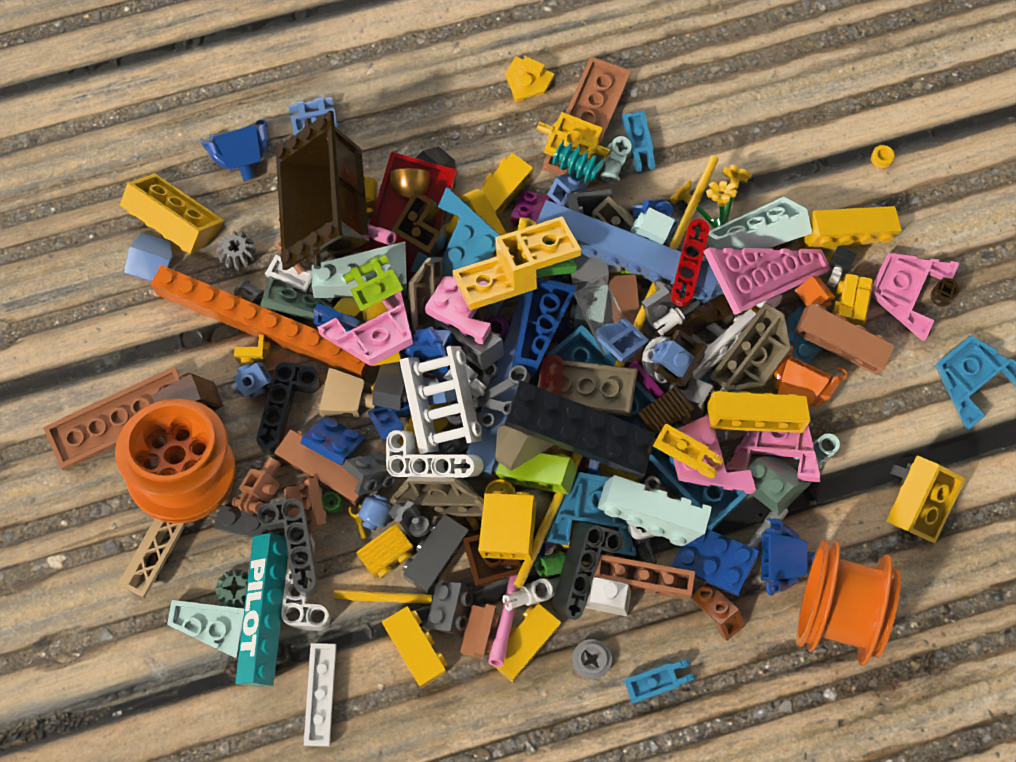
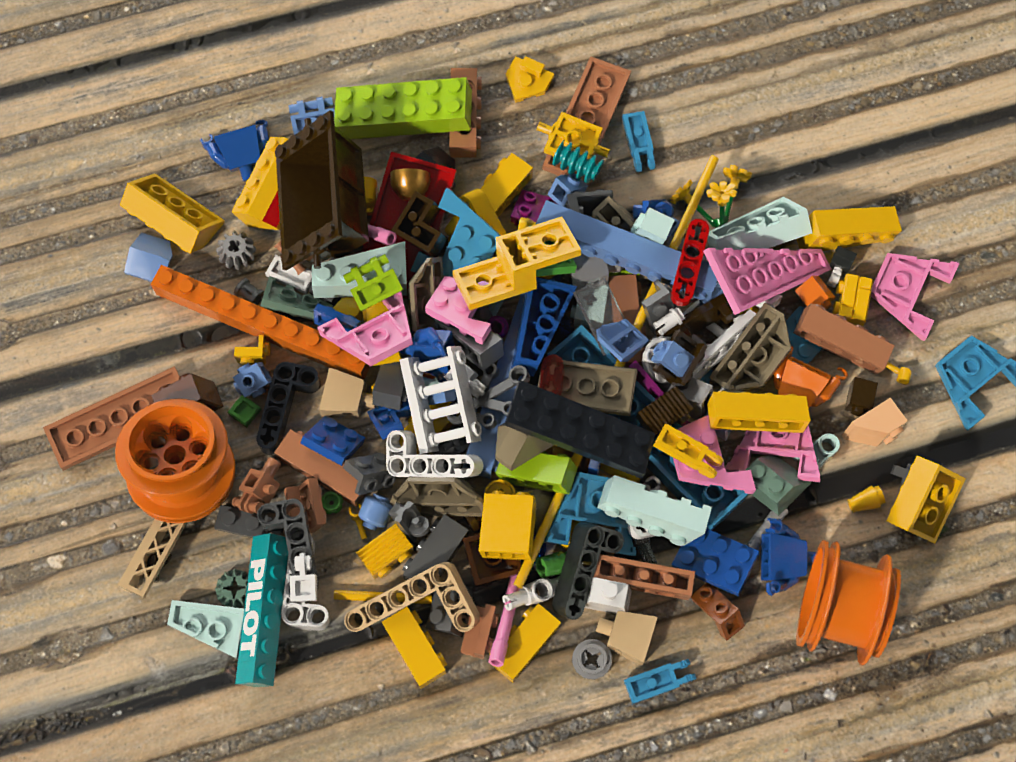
(244, 411): none -> bright green tile
(259, 199): none -> yellow slope
(303, 586): none -> white plate
(320, 695): white plate -> none
(404, 108): none -> lime brick
(413, 594): none -> tan beam
(467, 144): none -> nougat brick
(615, 159): light aqua connector -> none
(629, 634): none -> tan torso
(861, 396): none -> dark brown brick
(867, 499): none -> yellow cone
(877, 425): none -> light nougat slope
(882, 156): yellow tile -> none
(904, 373): none -> yellow hand
(944, 297): dark brown wheel -> none

